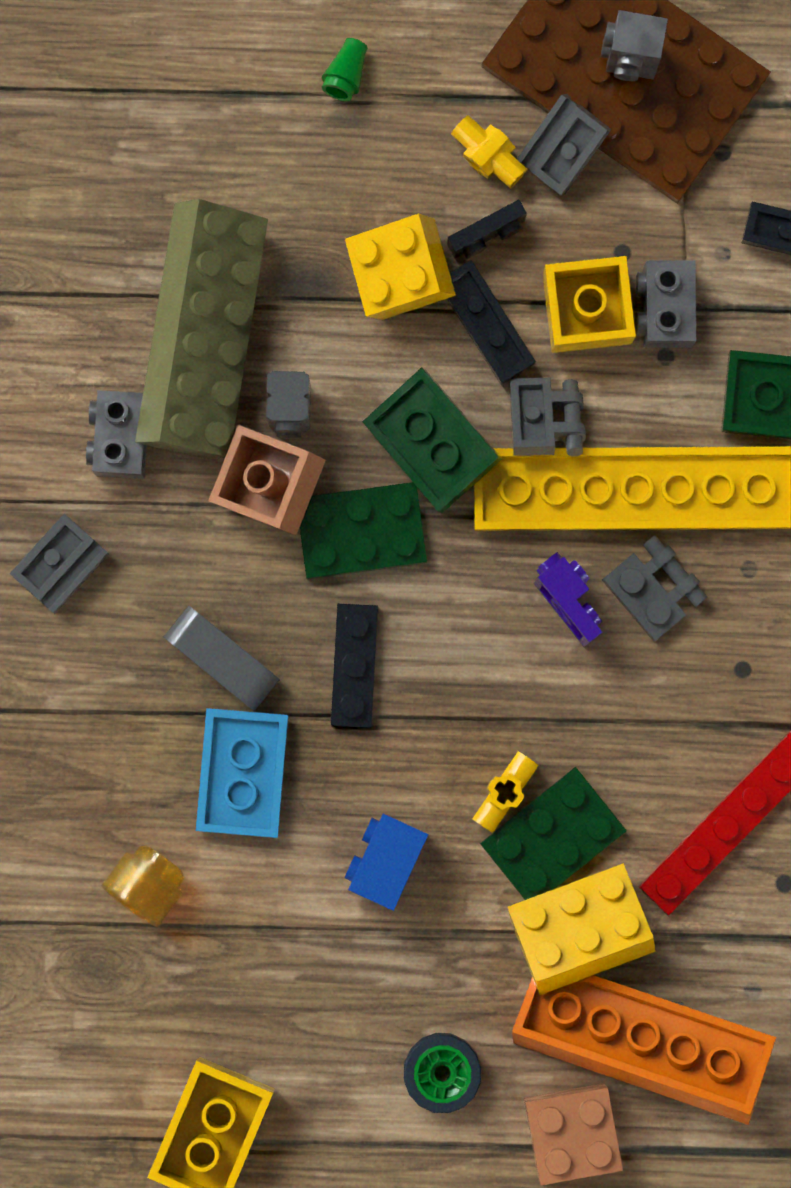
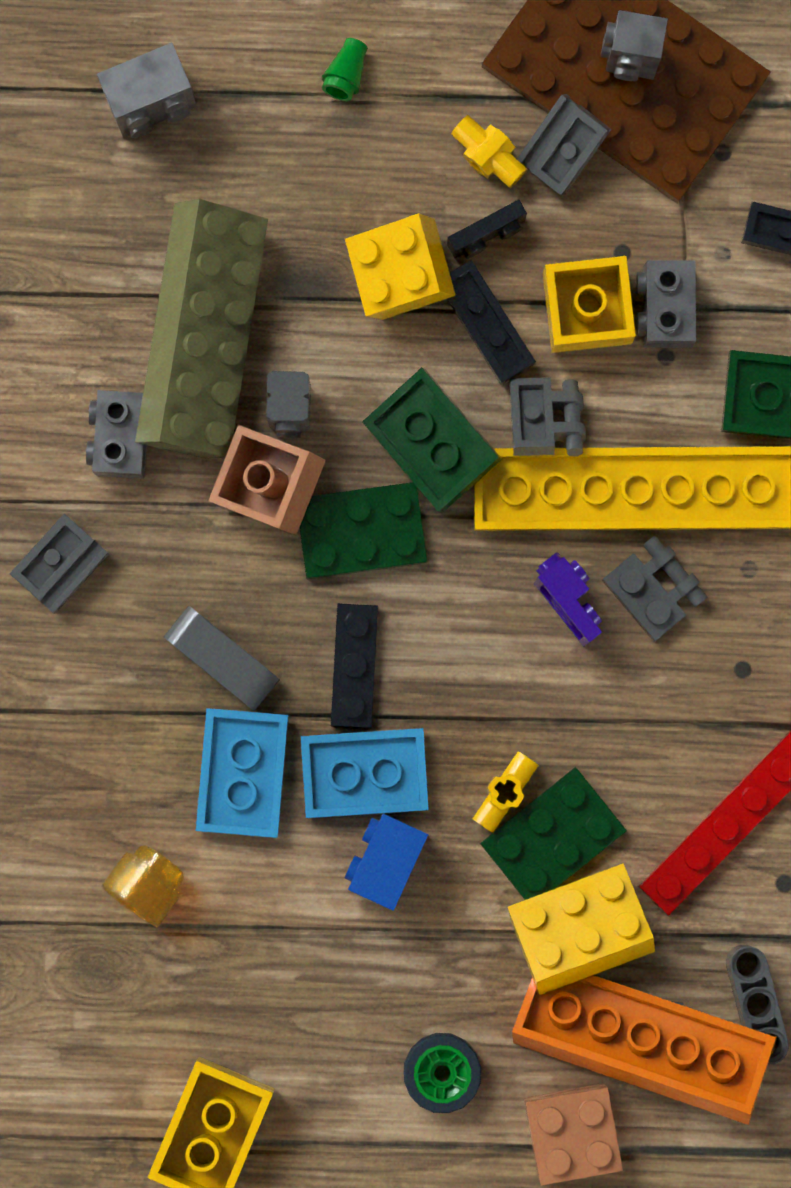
(147, 91): none -> flat silver brick
(364, 773): none -> dark azure plate
(757, 982): none -> dark grey beam

